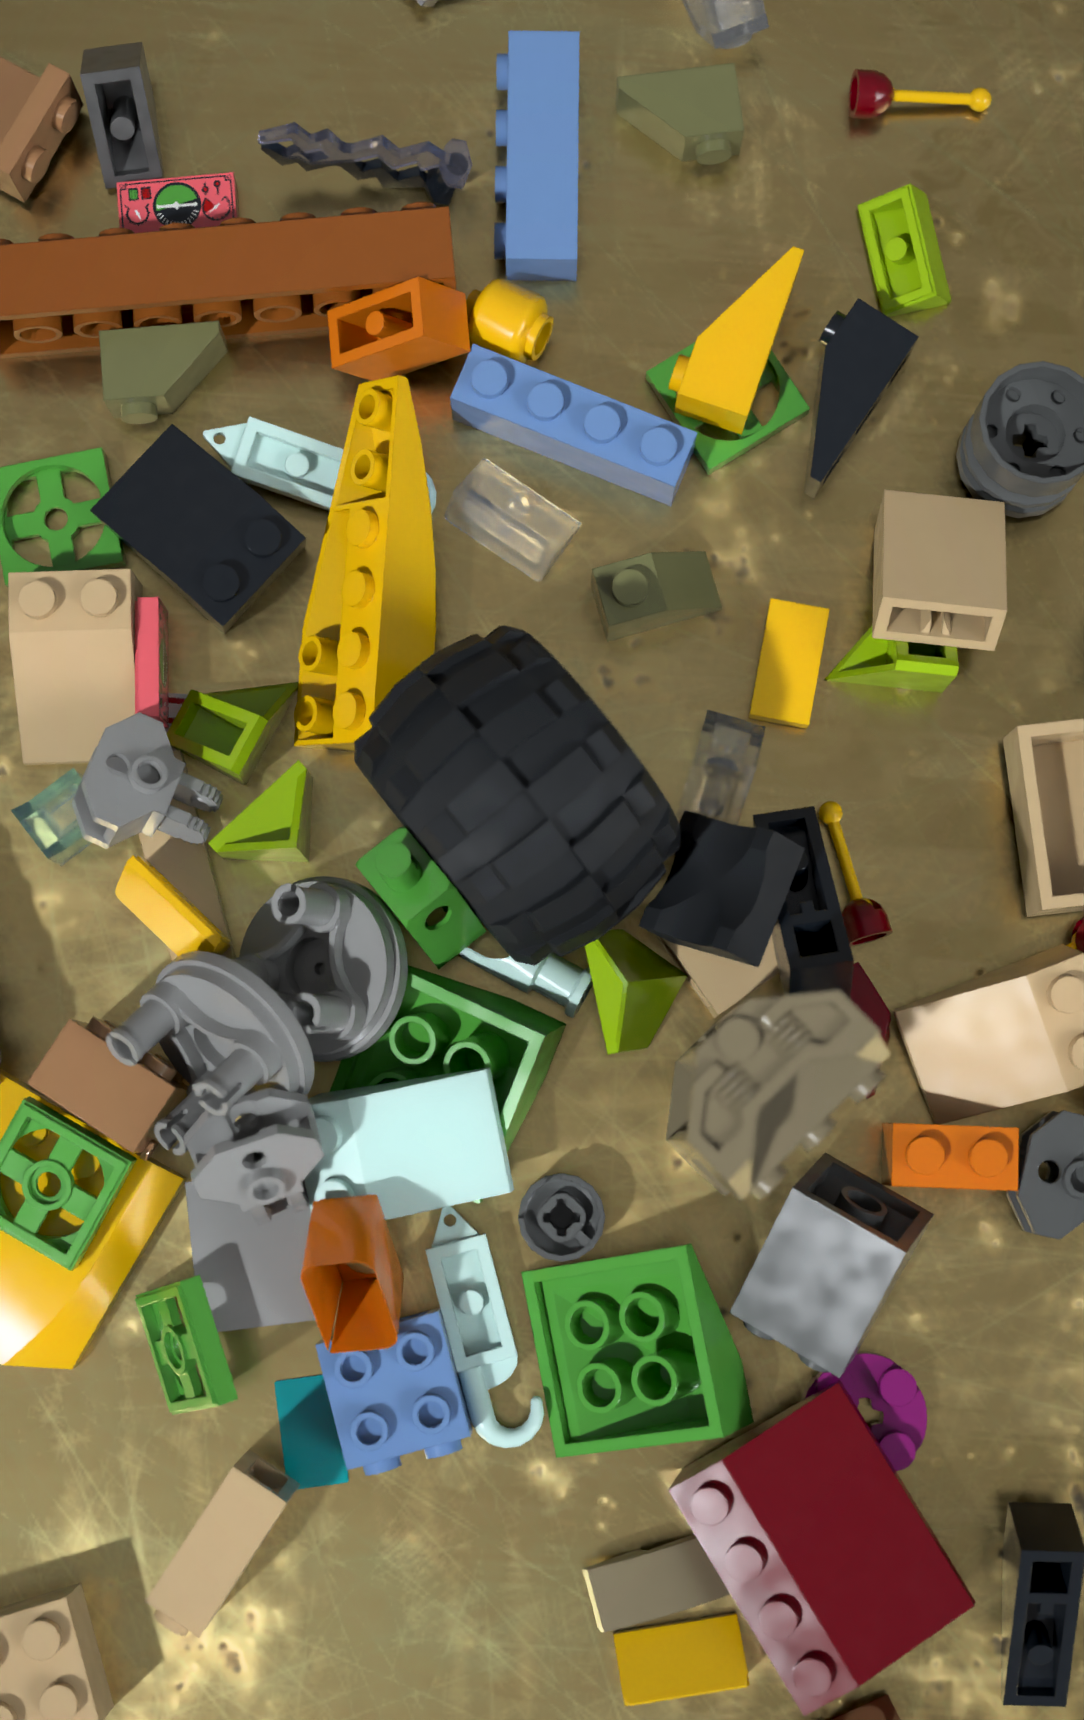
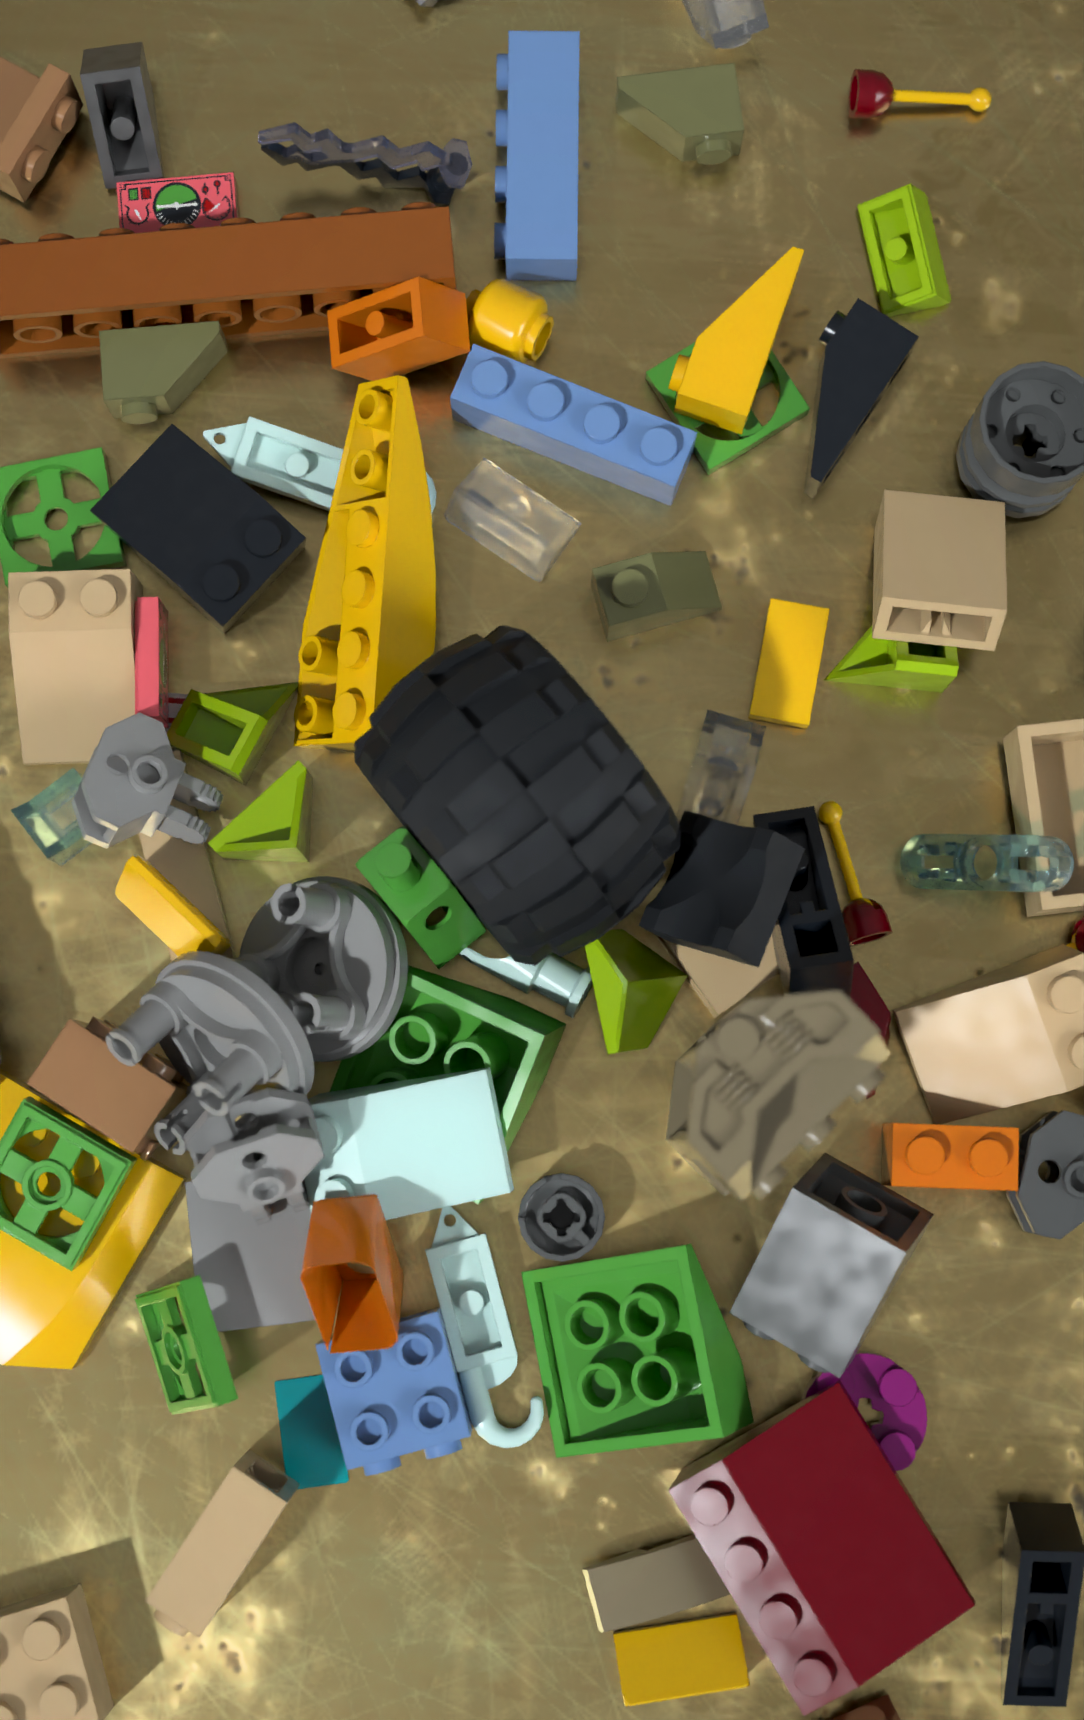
(1006, 875): none -> clear light blue beam

